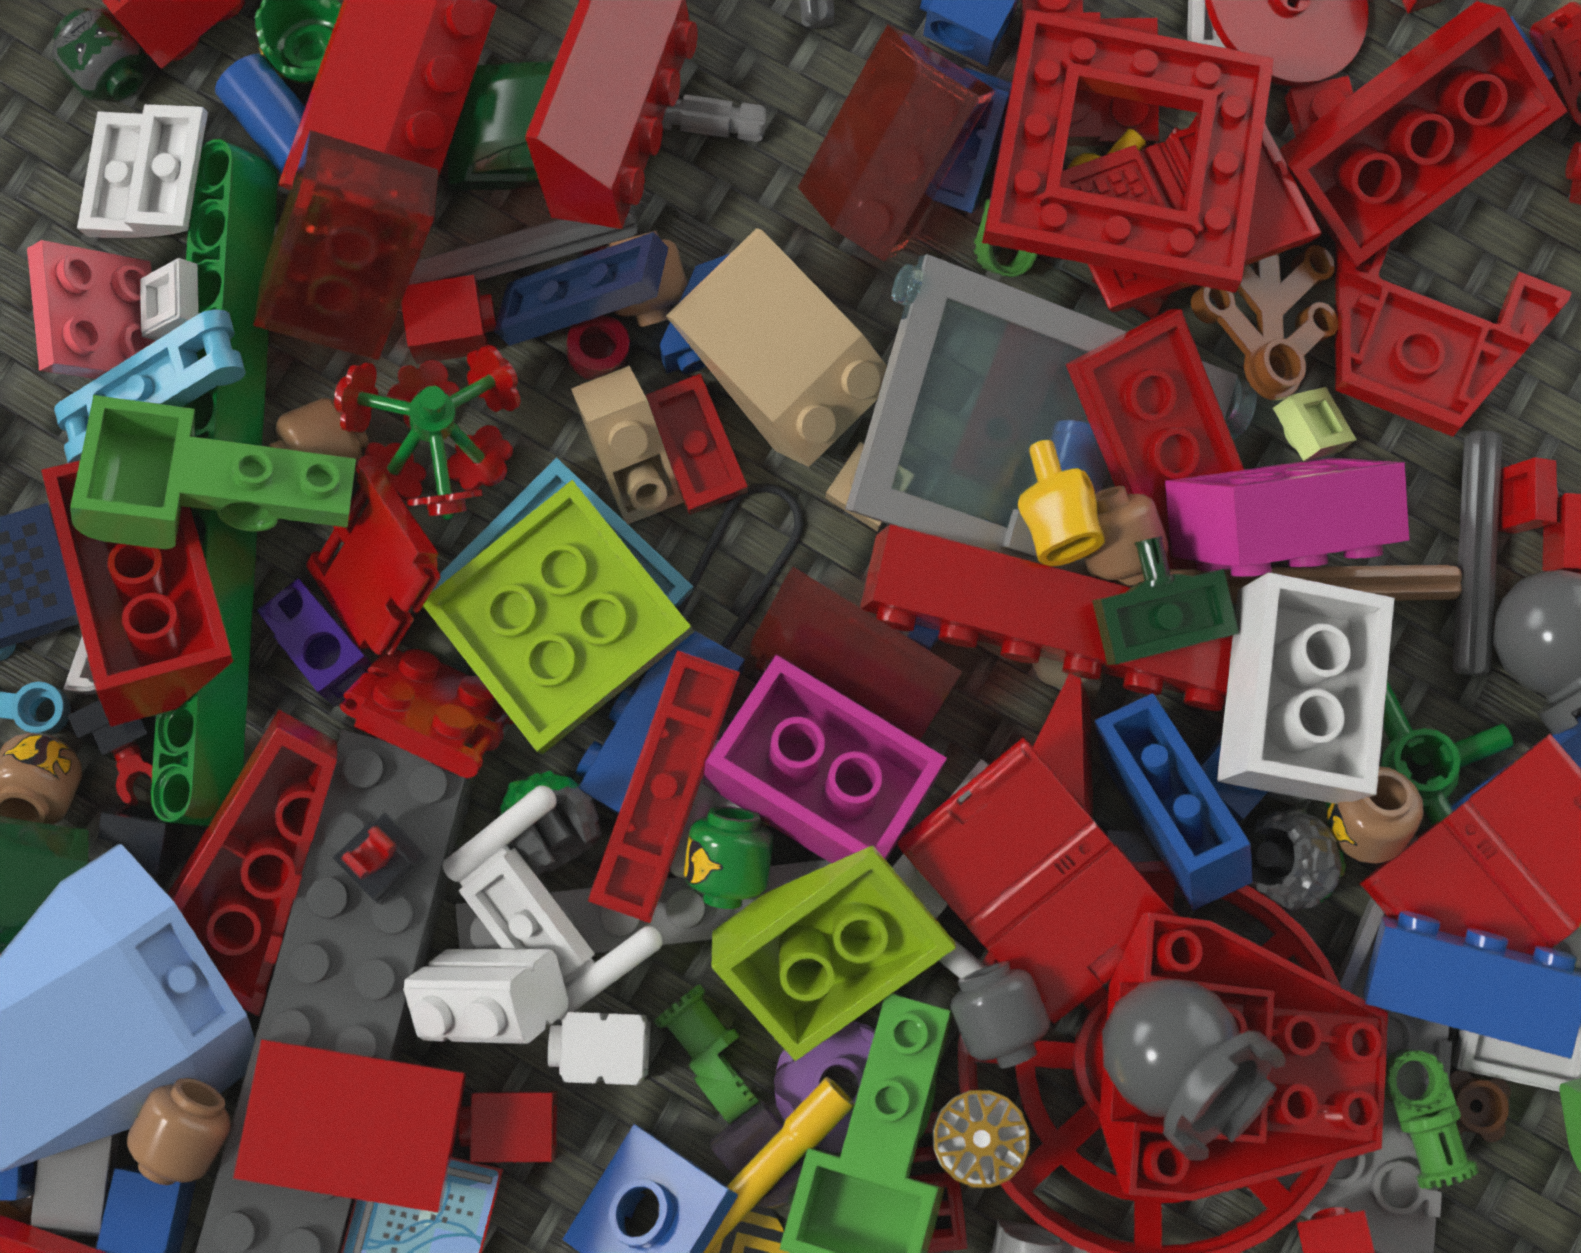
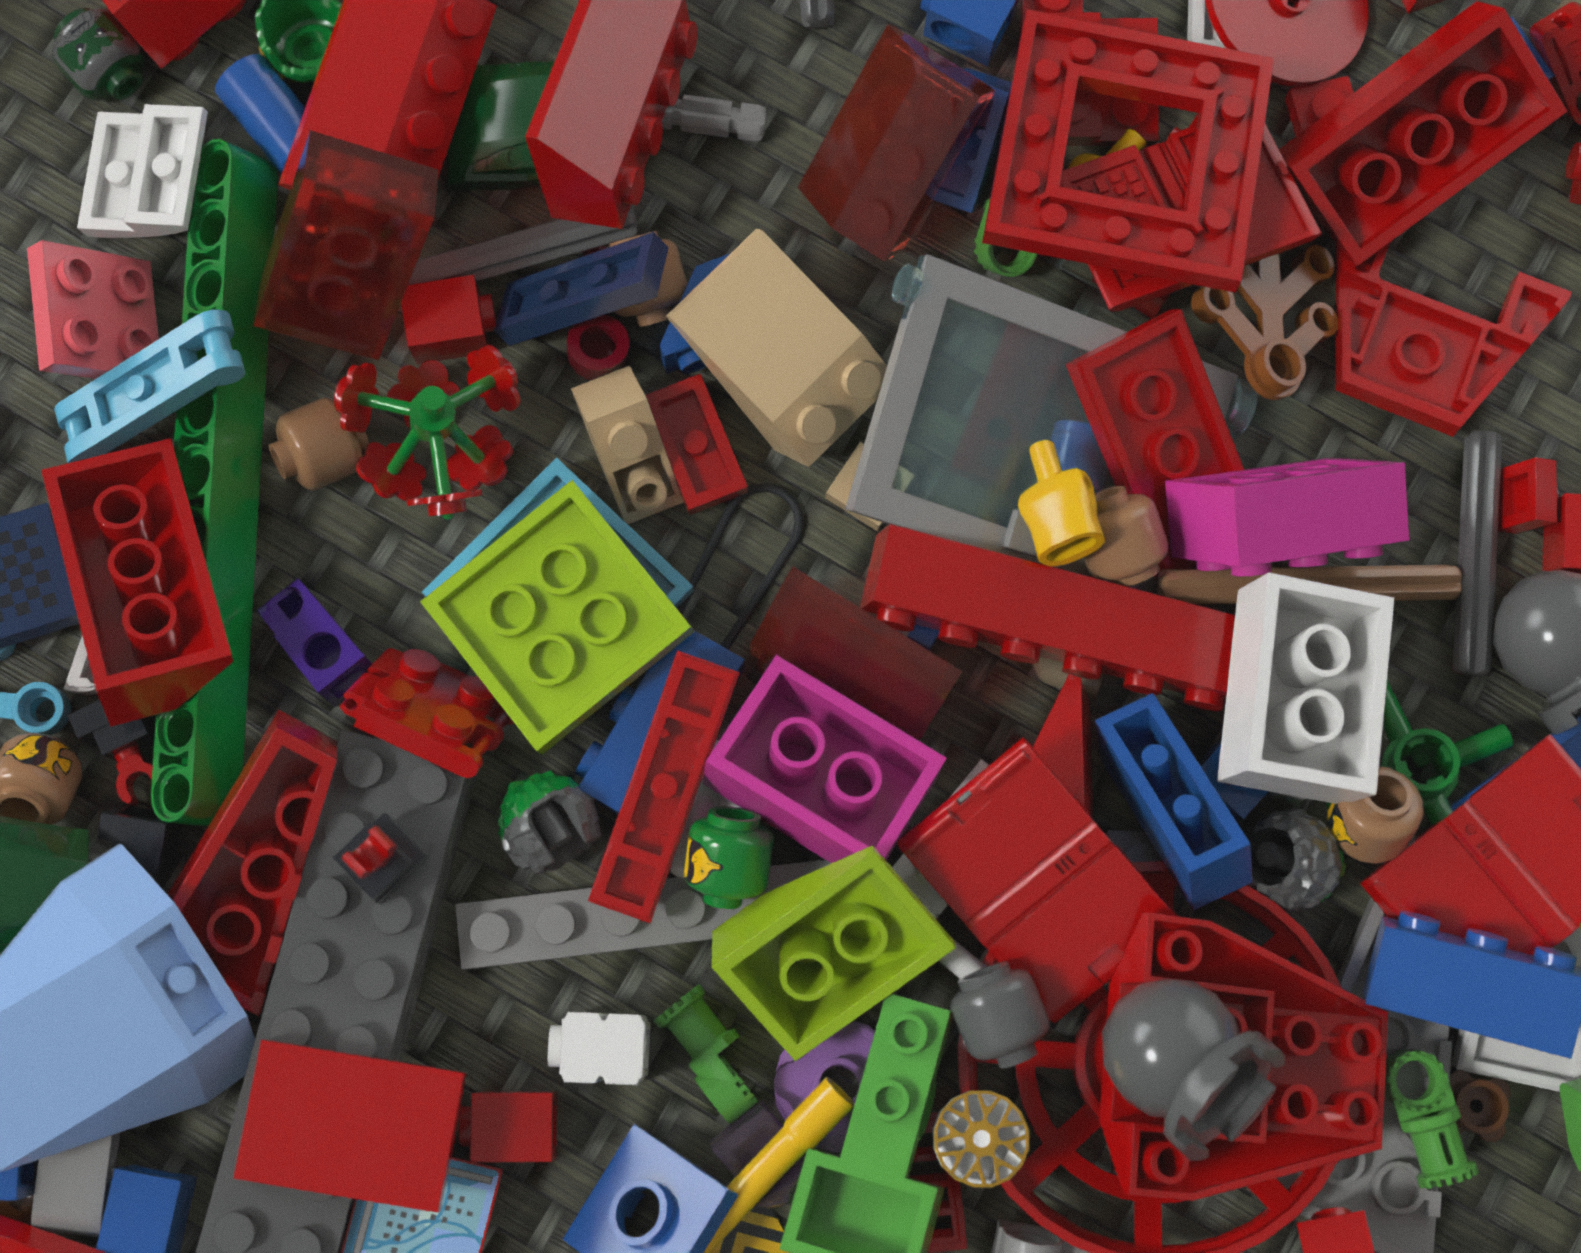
(147, 464): bright green plate -> none
(168, 298): white tile -> none
(179, 1132): medium nougat head -> none
(379, 569): red plate -> none
(486, 995): white brick -> none
(524, 913): white plate -> none
(1163, 609): dark green plate -> none
(1314, 424): yellowish green plate -> none

